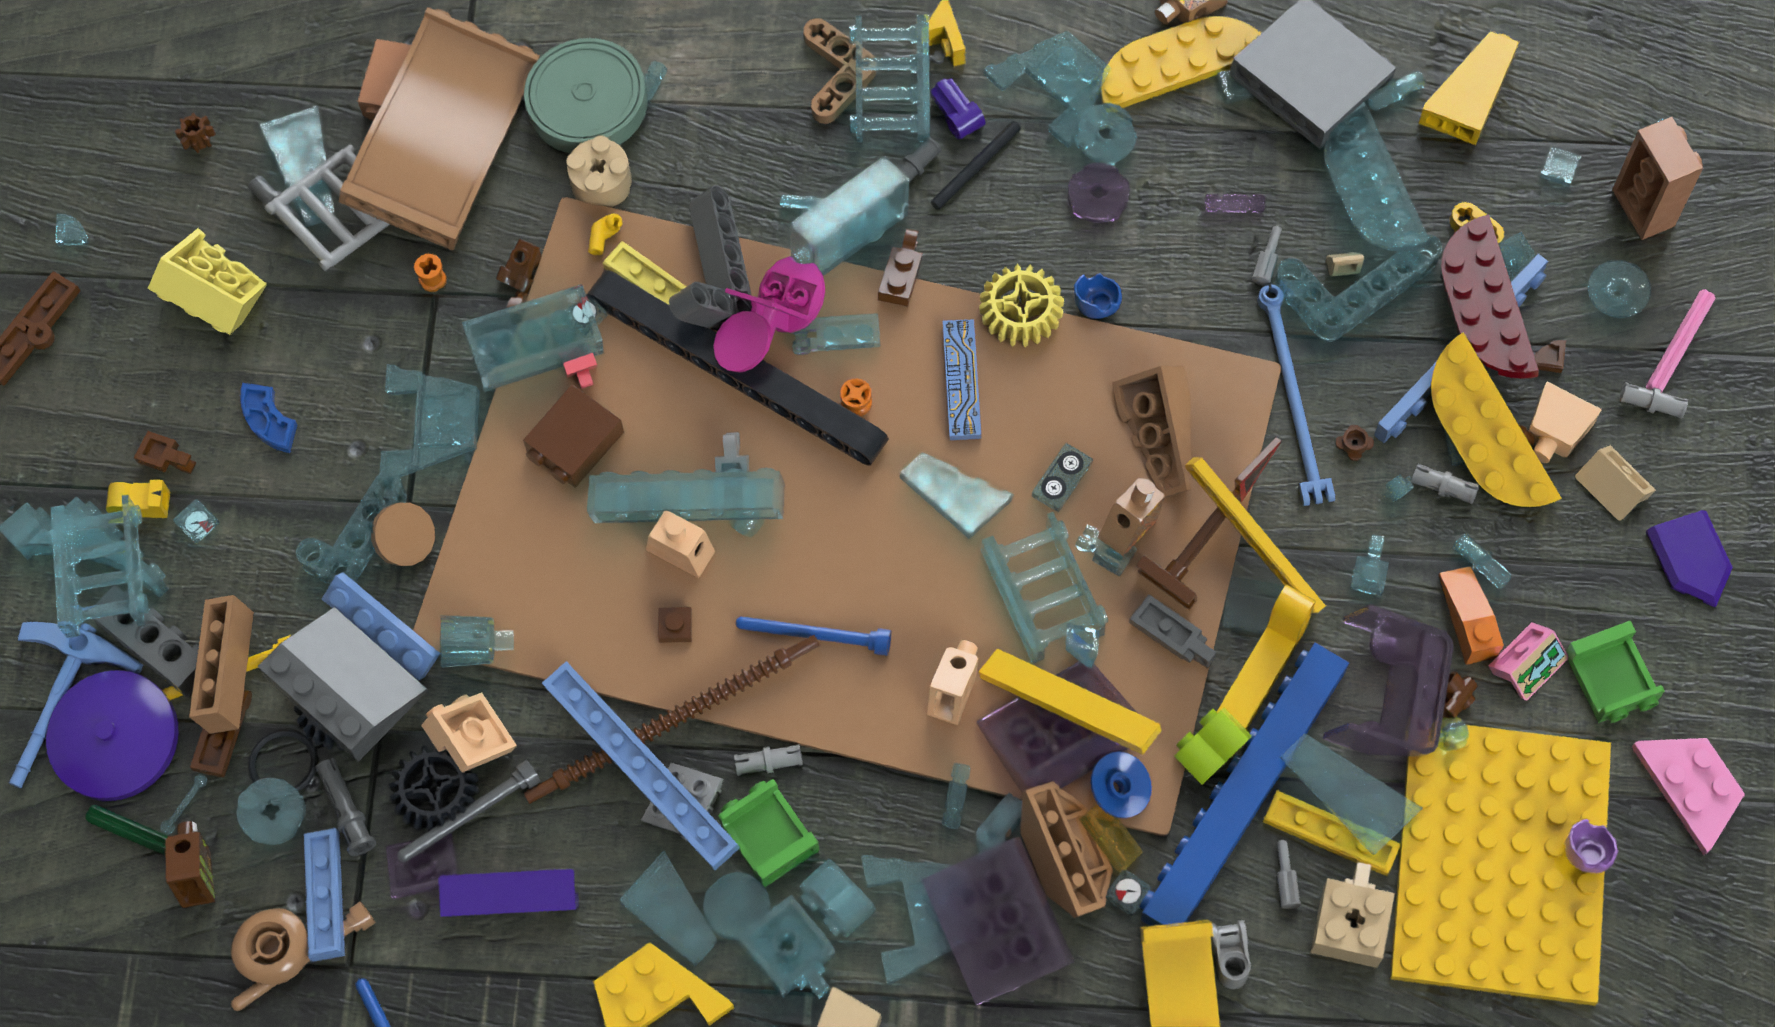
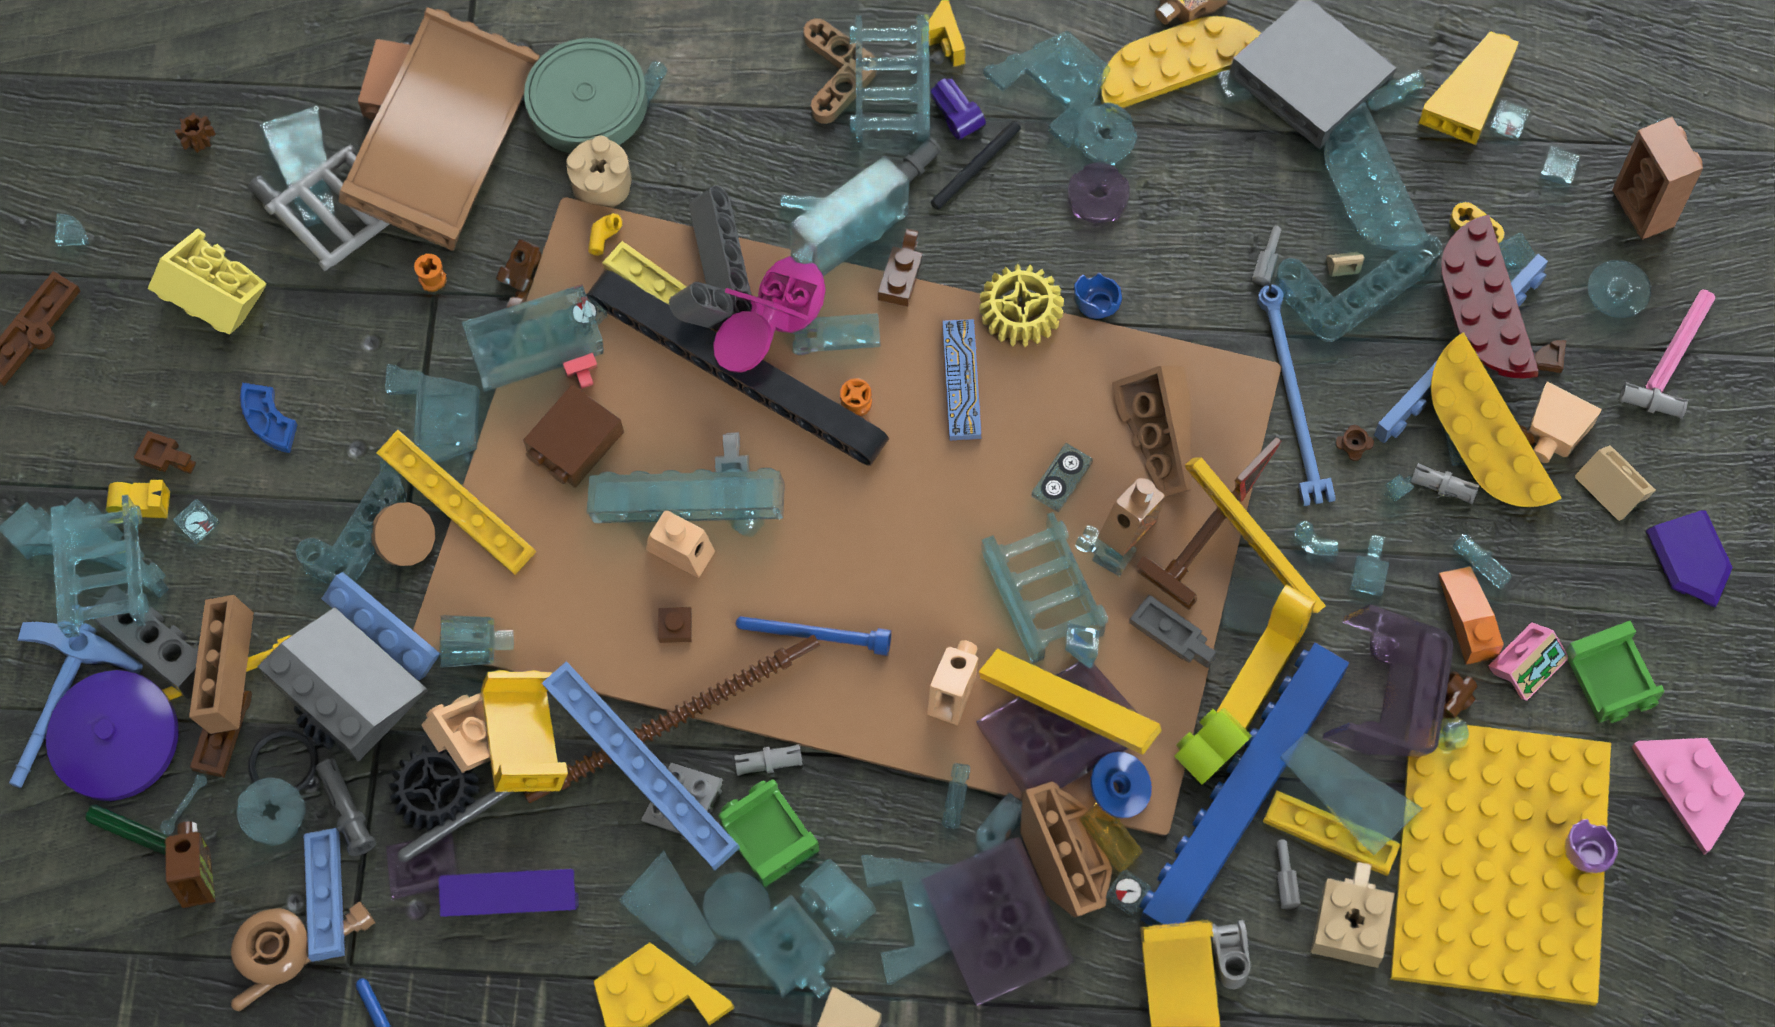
(456, 502): none -> yellow tile
(520, 732): none -> yellow panel
(958, 498): clear light blue wing -> none
(1234, 203): clear purple axle -> none
(1311, 543): none -> clear light blue arm
(1509, 120): none -> clear light blue tile

